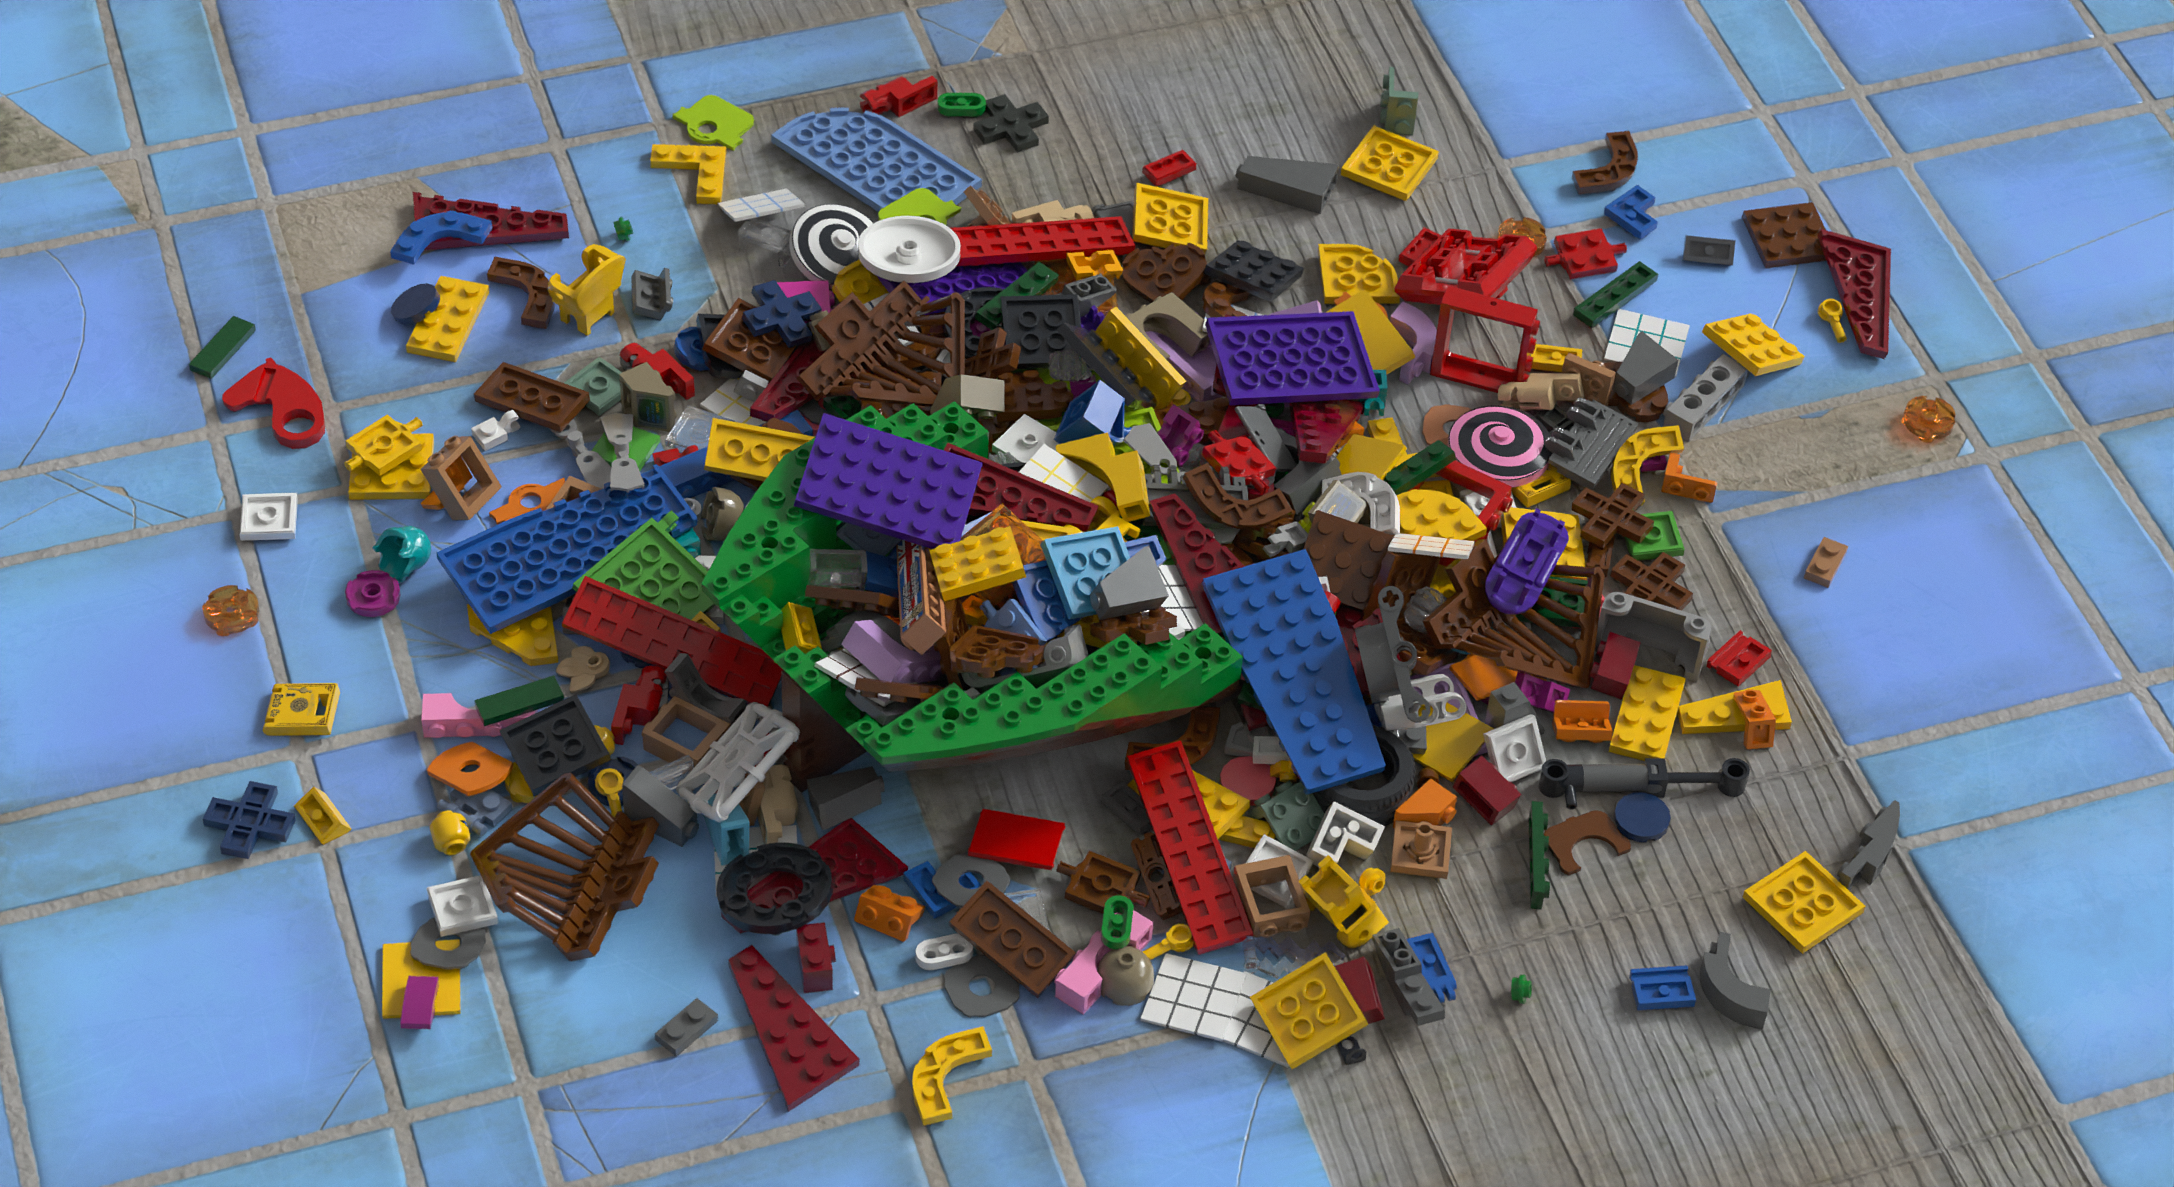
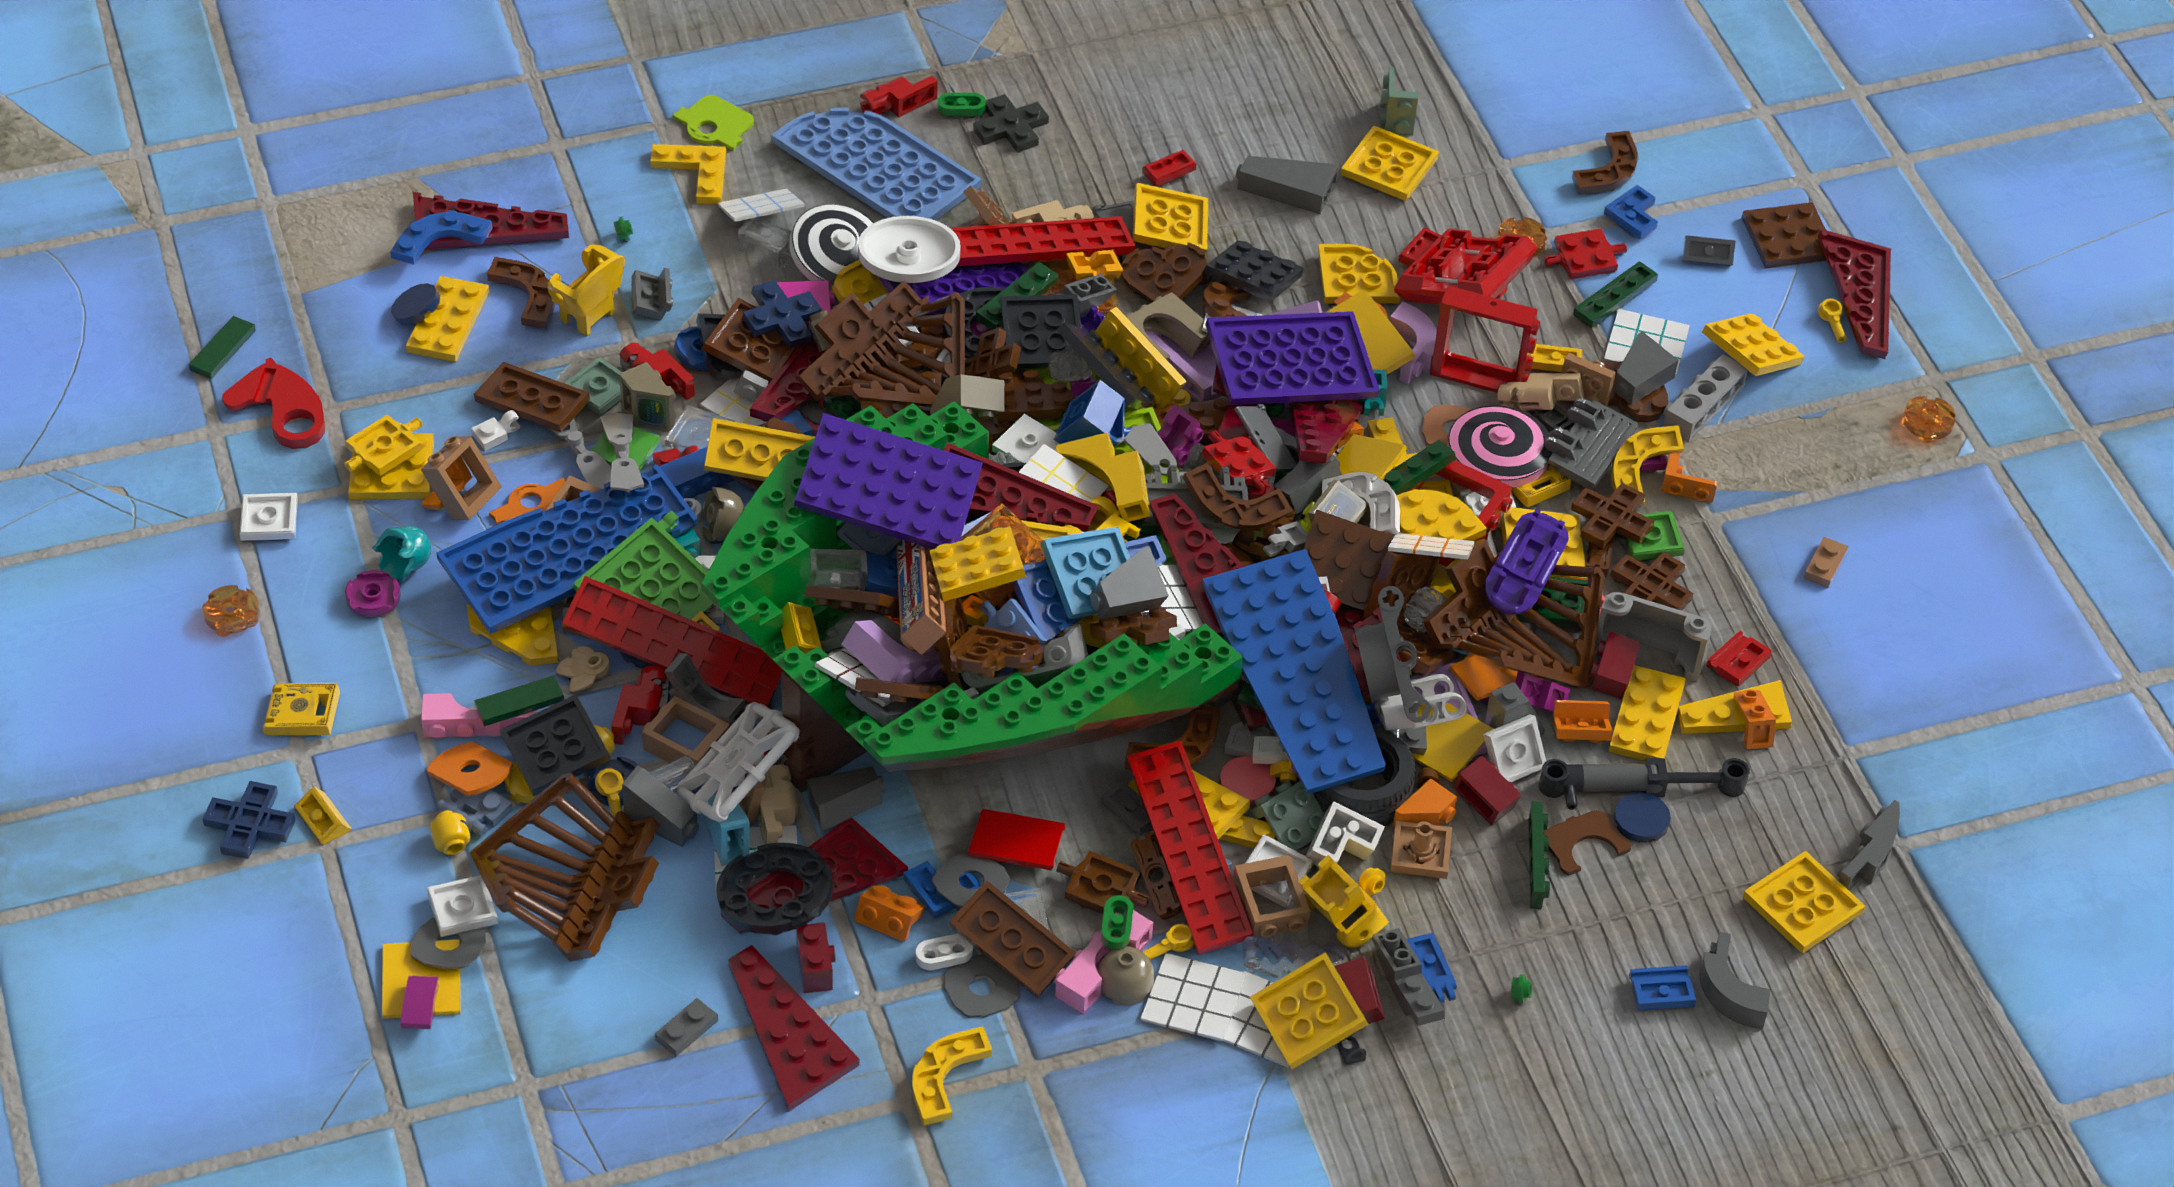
(921, 203): lime piece -> none

